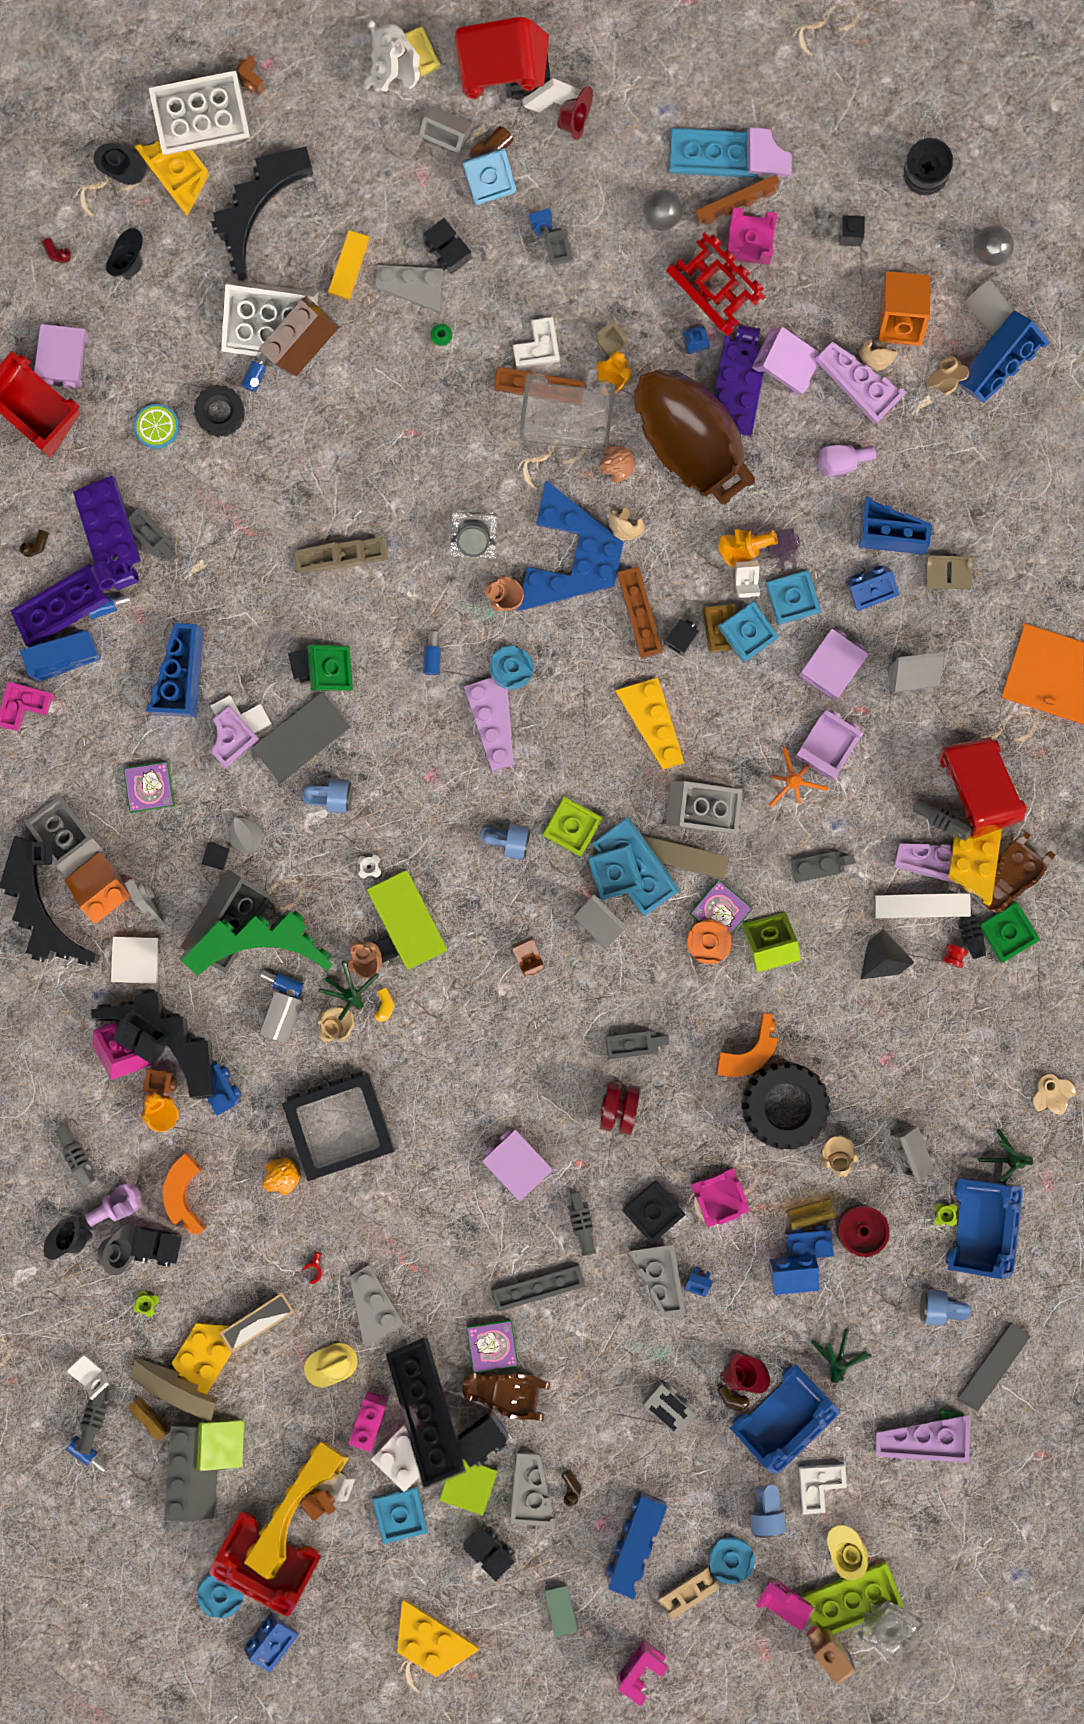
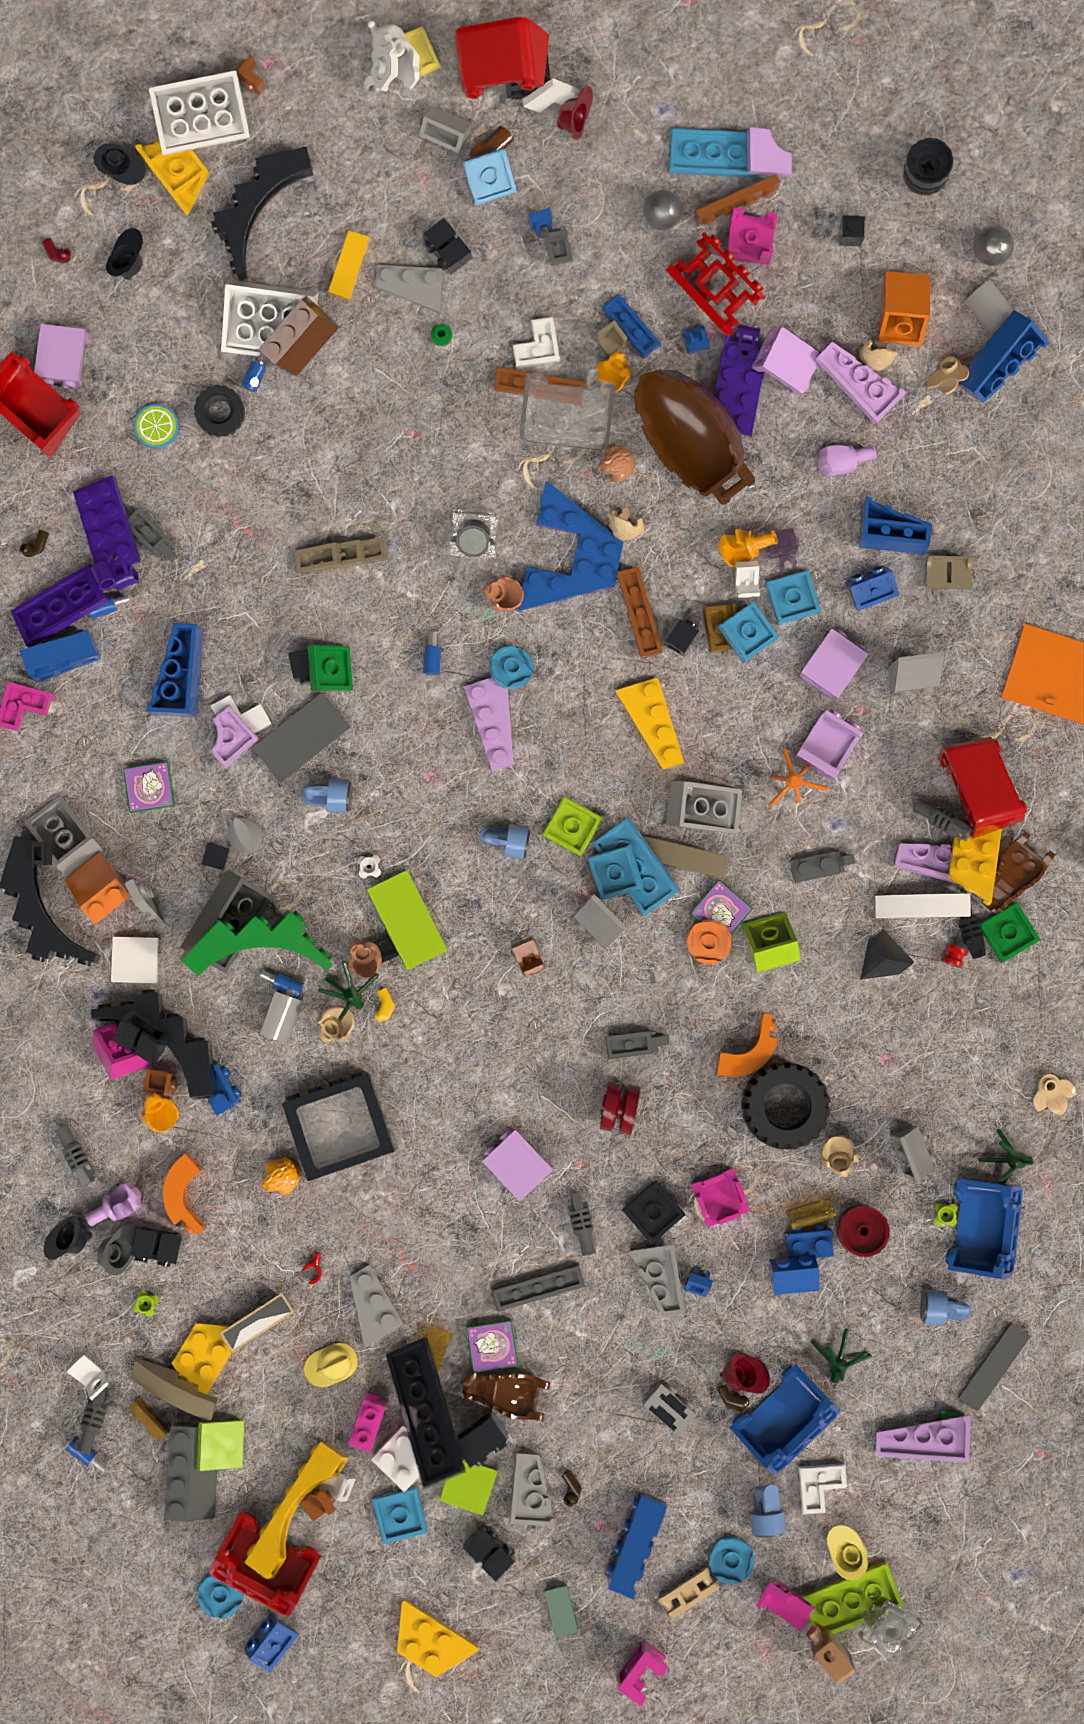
(438, 1341): none -> clear yellow tile
(632, 326): none -> blue tile

